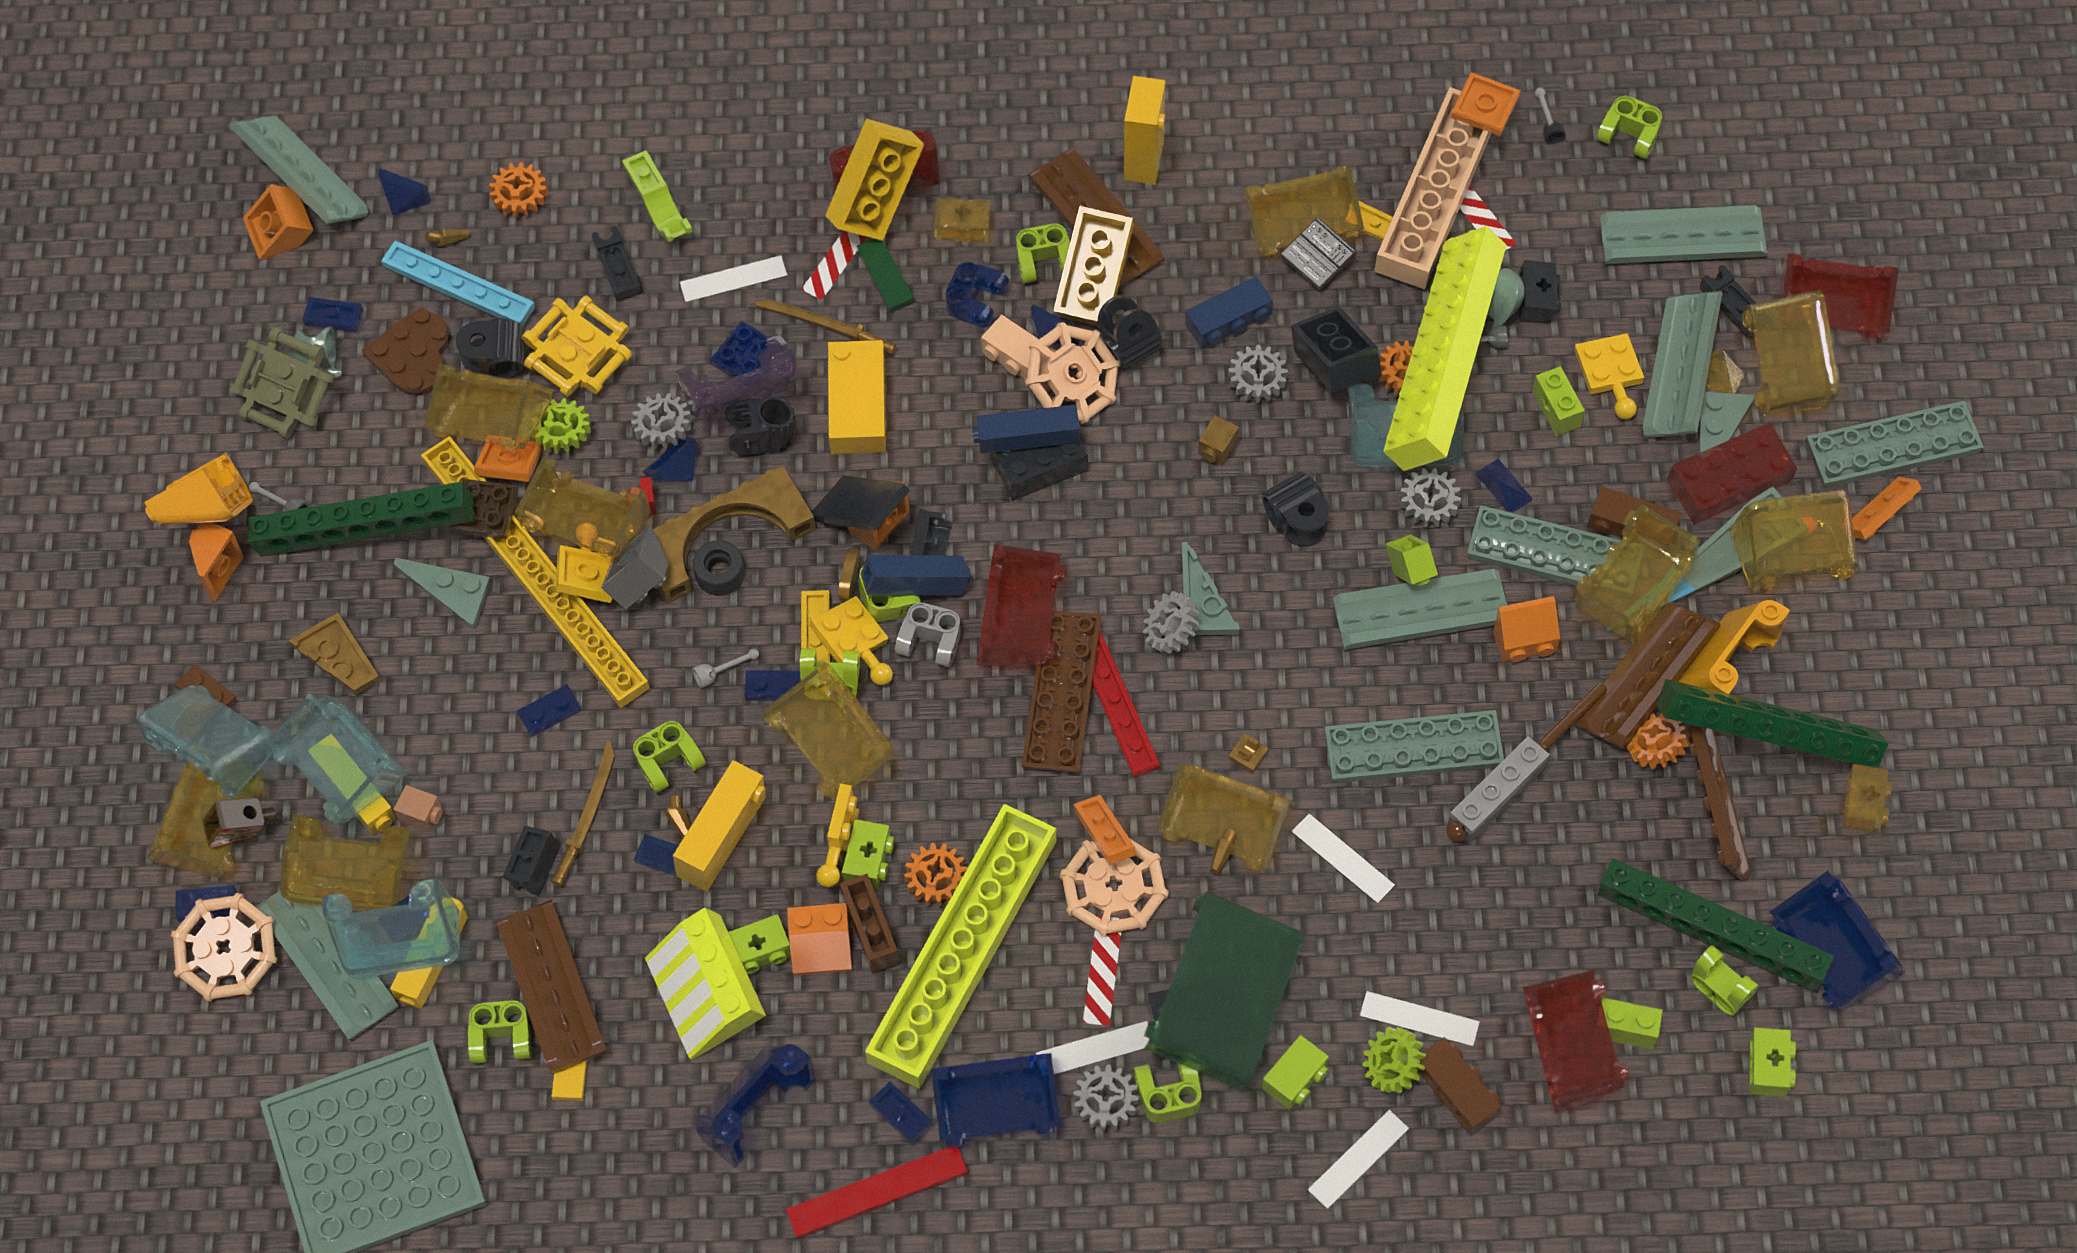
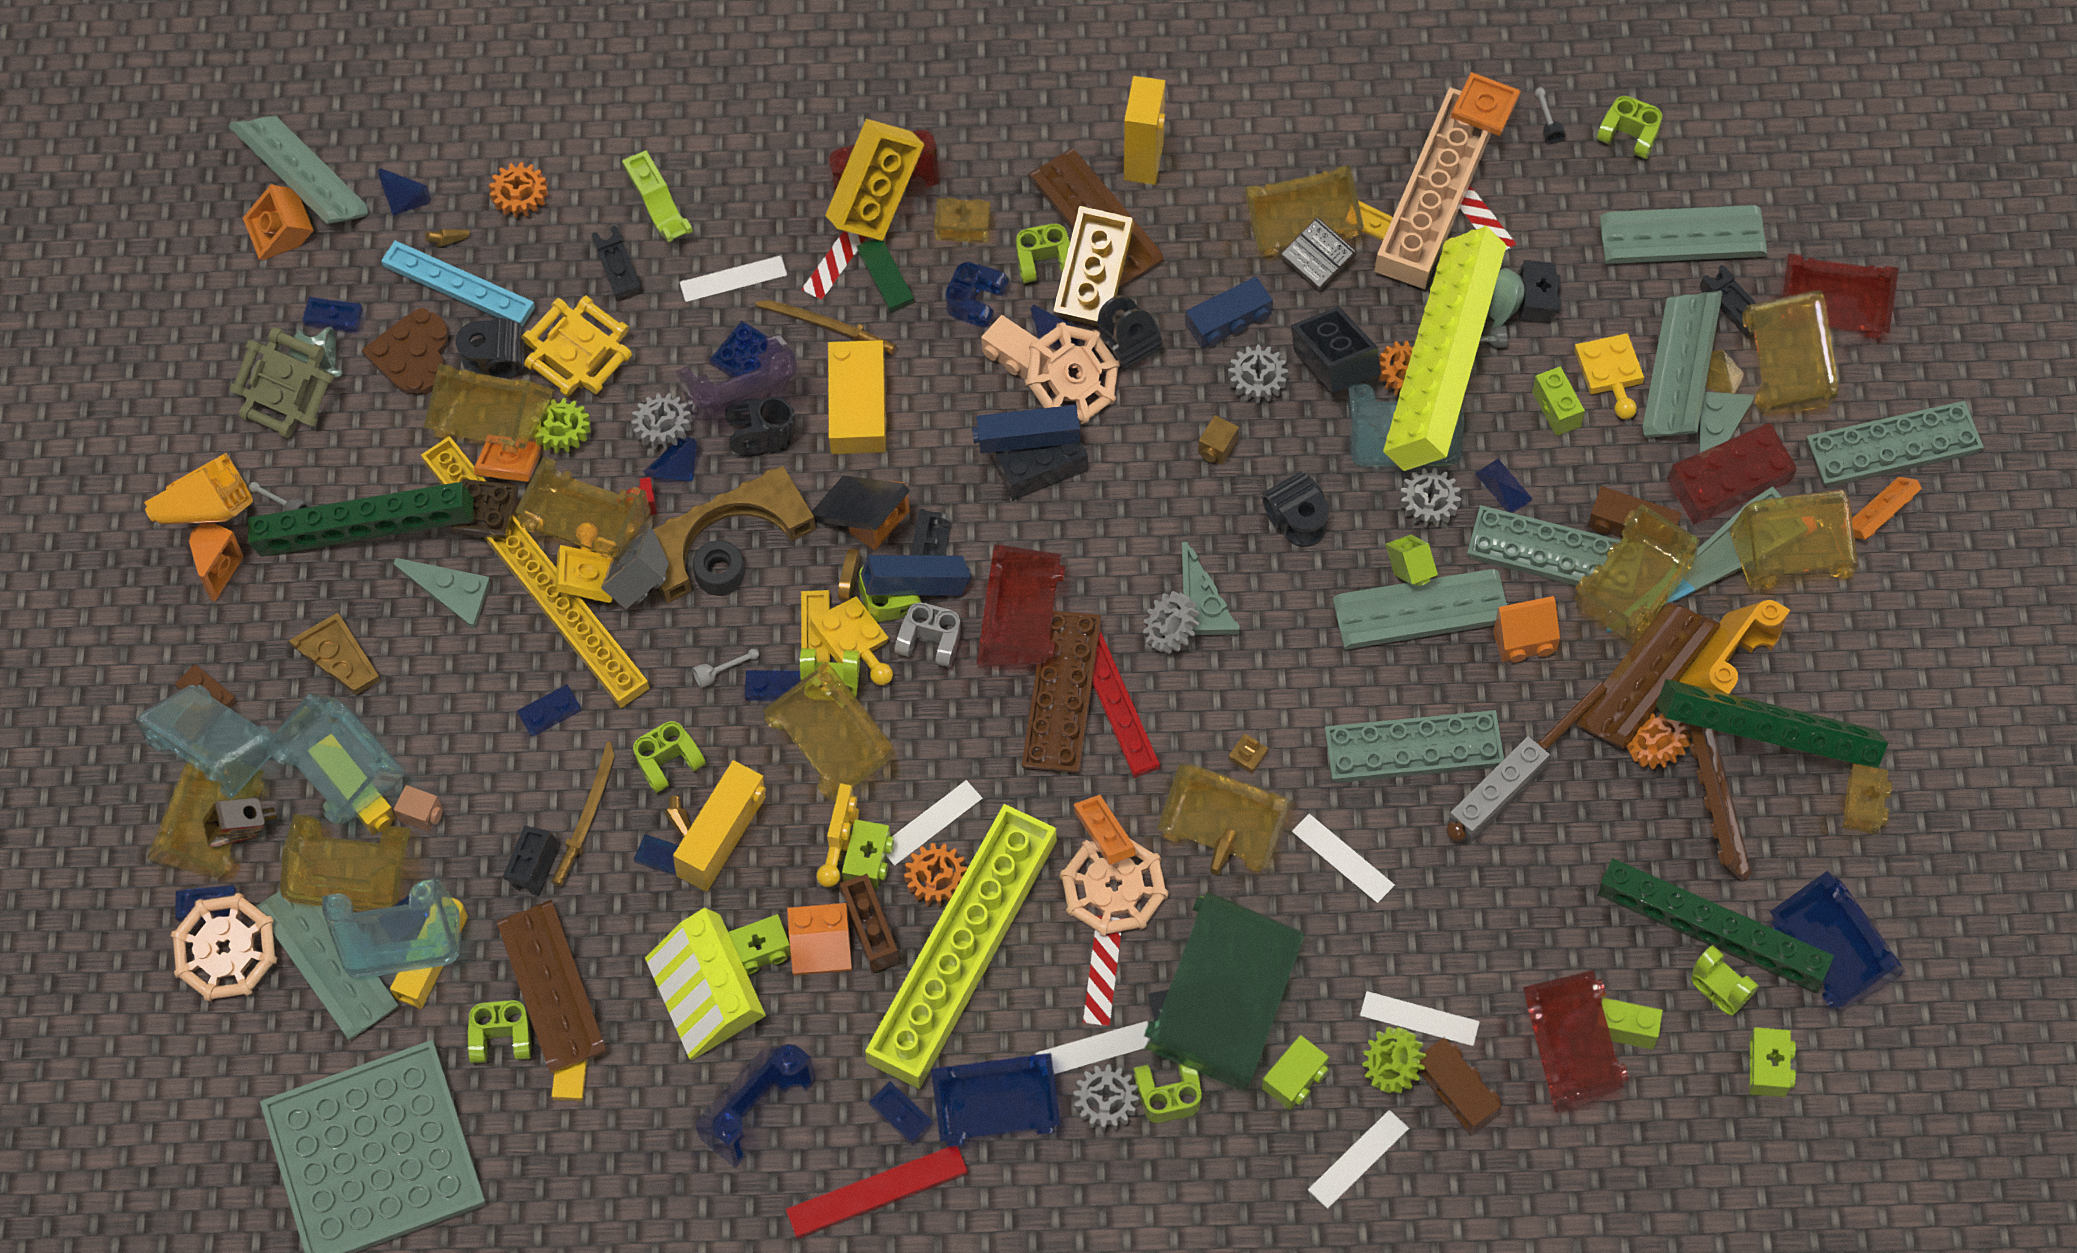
(933, 821): none -> white sticker

